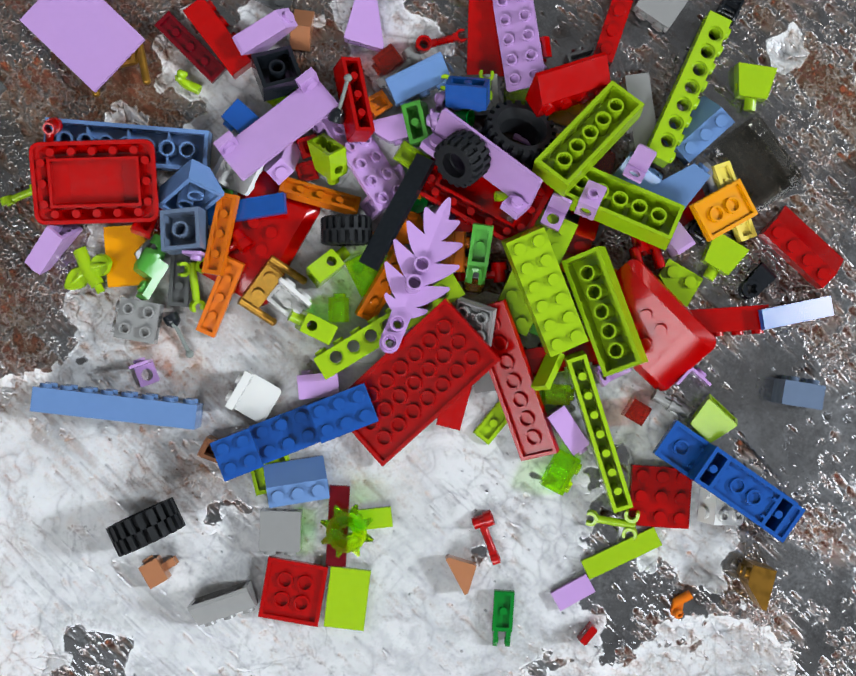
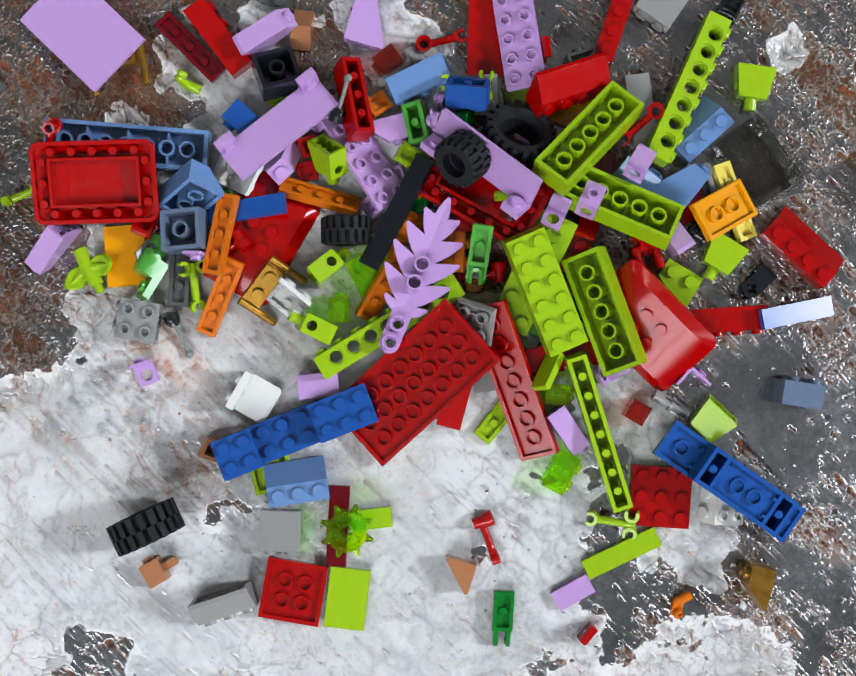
(114, 406): medium blue brick -> none
(645, 120): none -> red brick

